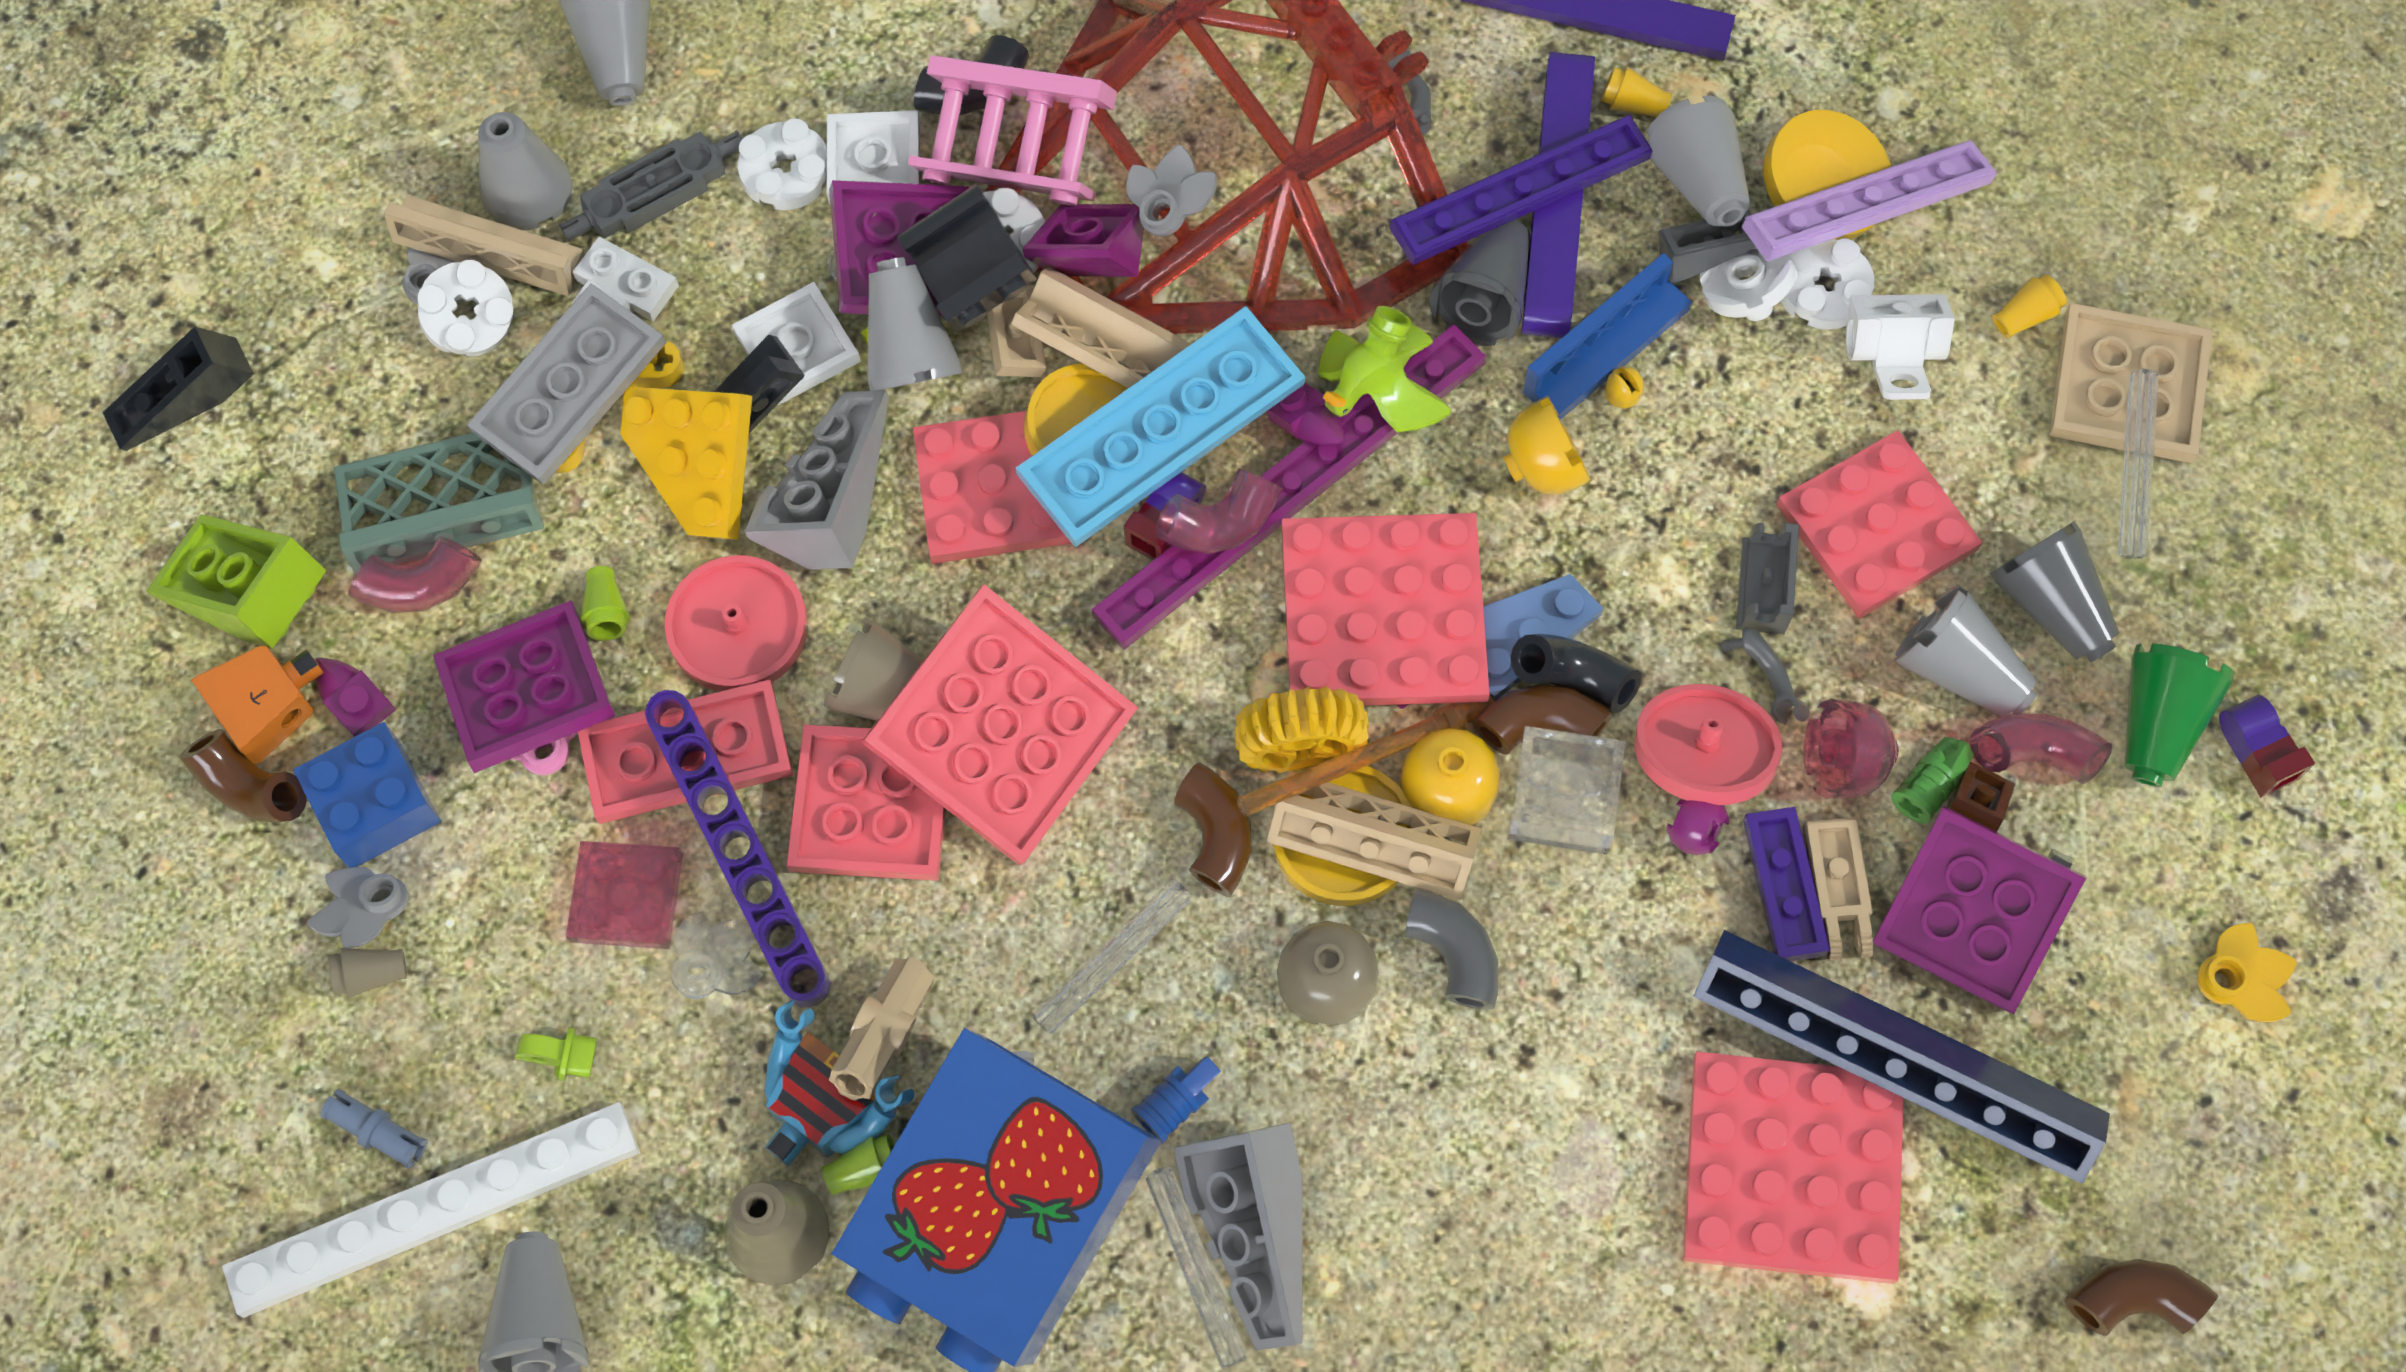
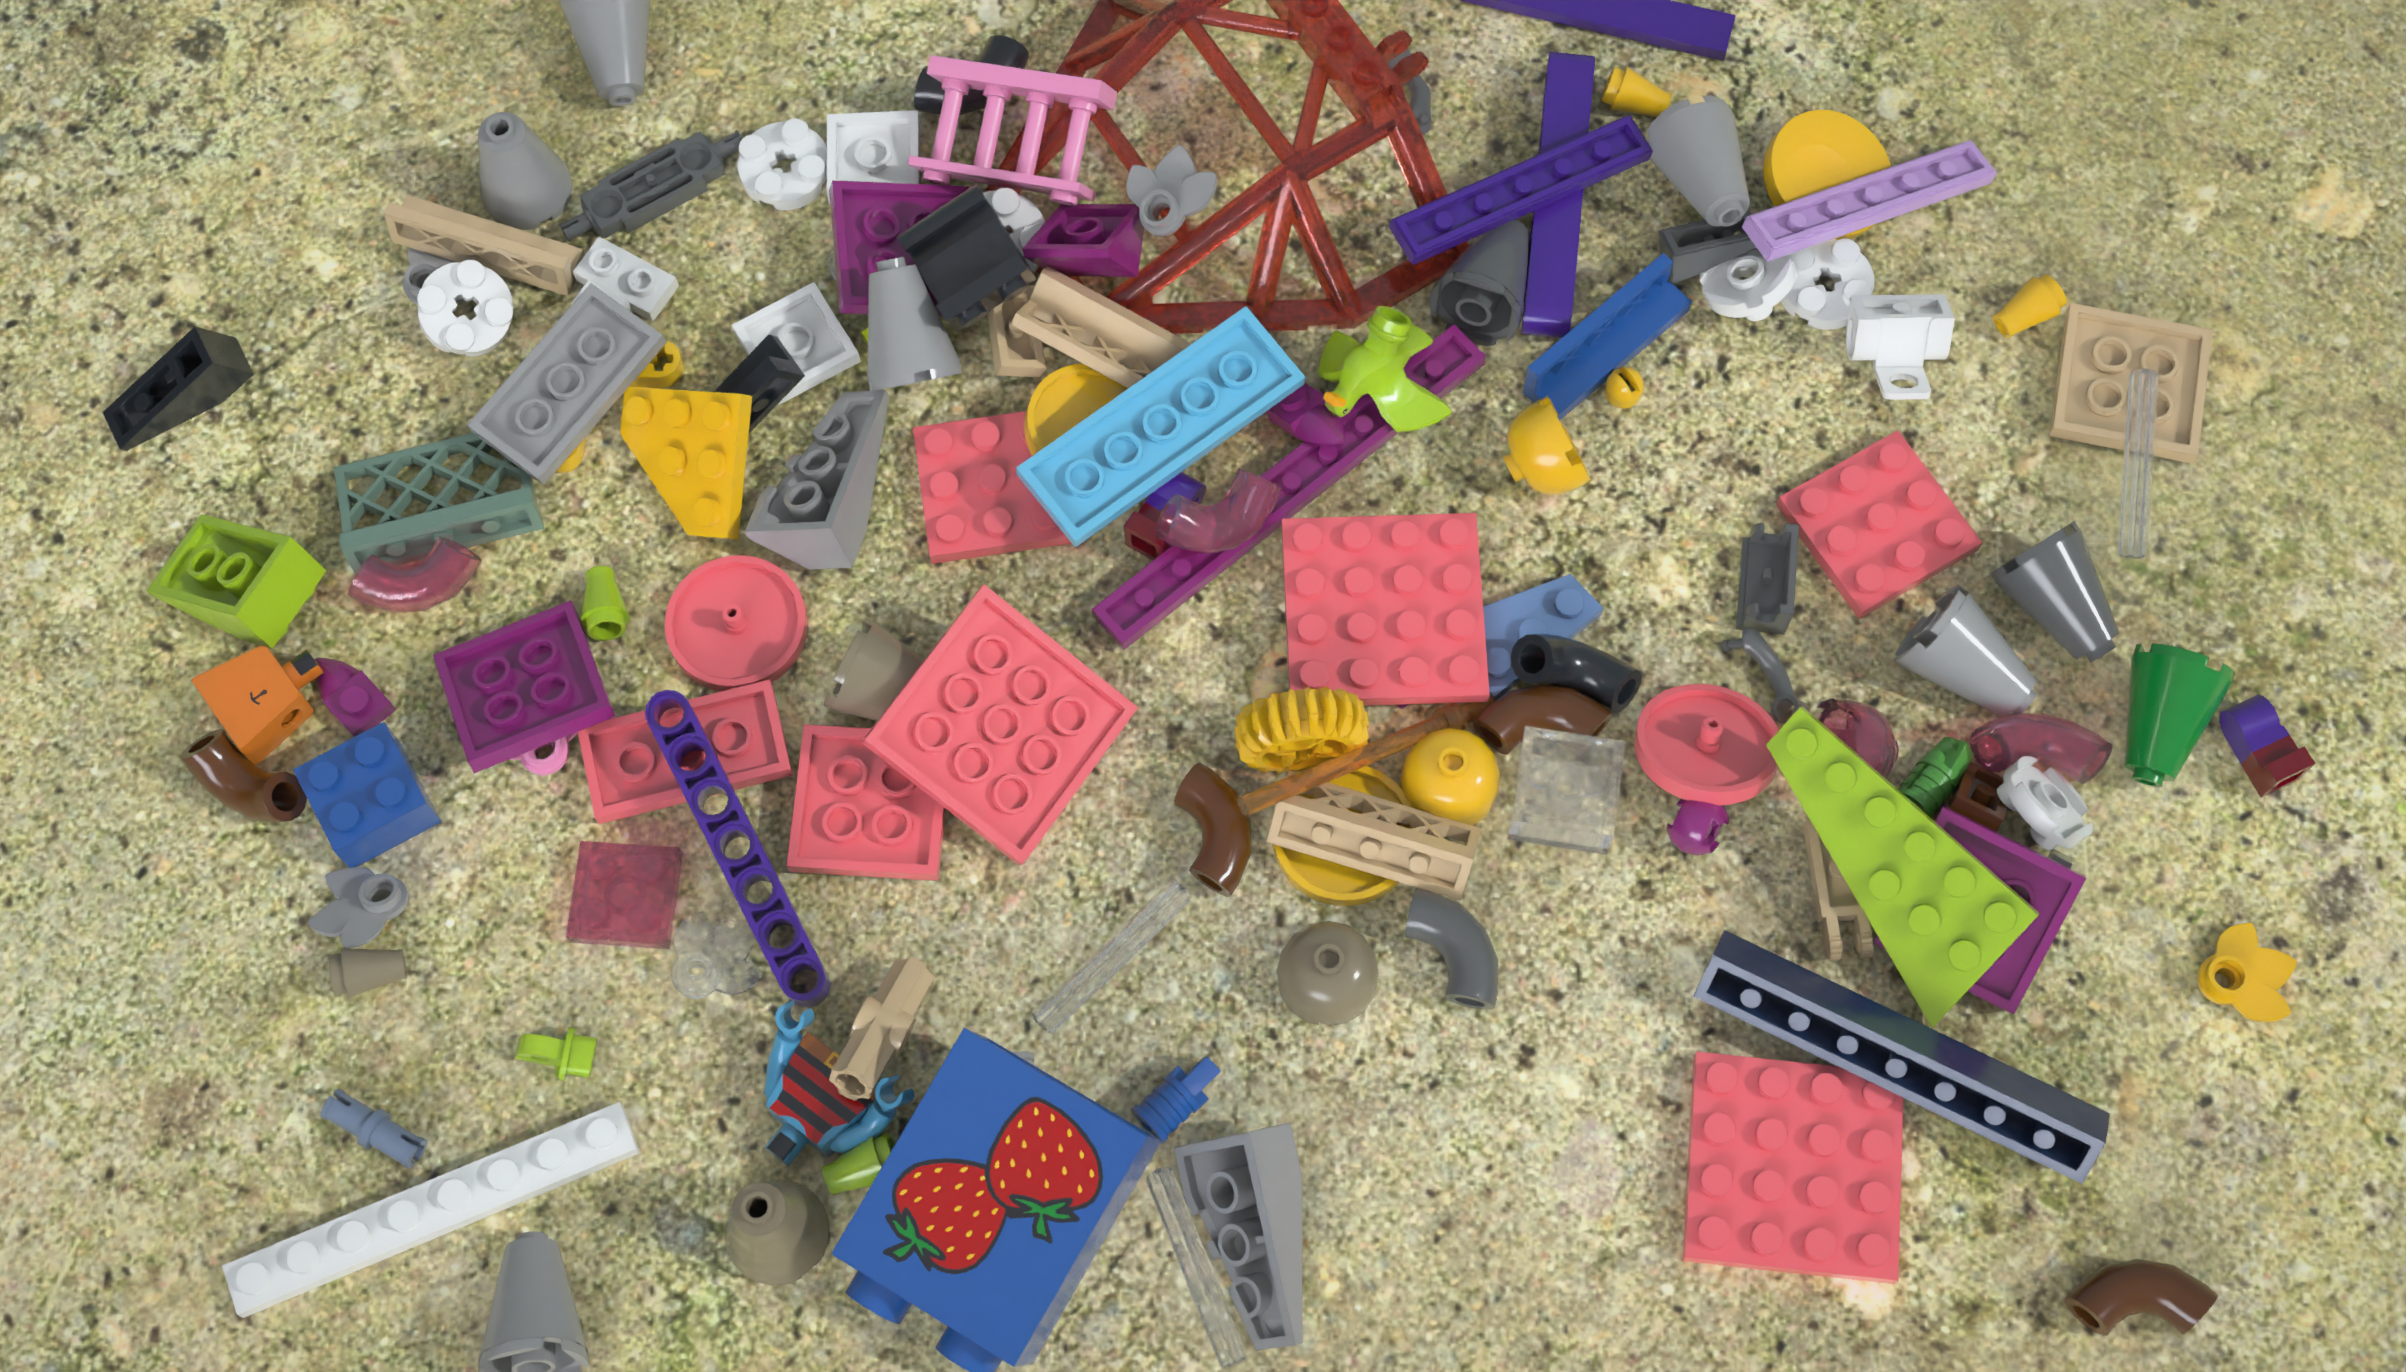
(1786, 884): dark purple plate -> none
(1918, 886): none -> lime wing
(2045, 803): none -> white plate

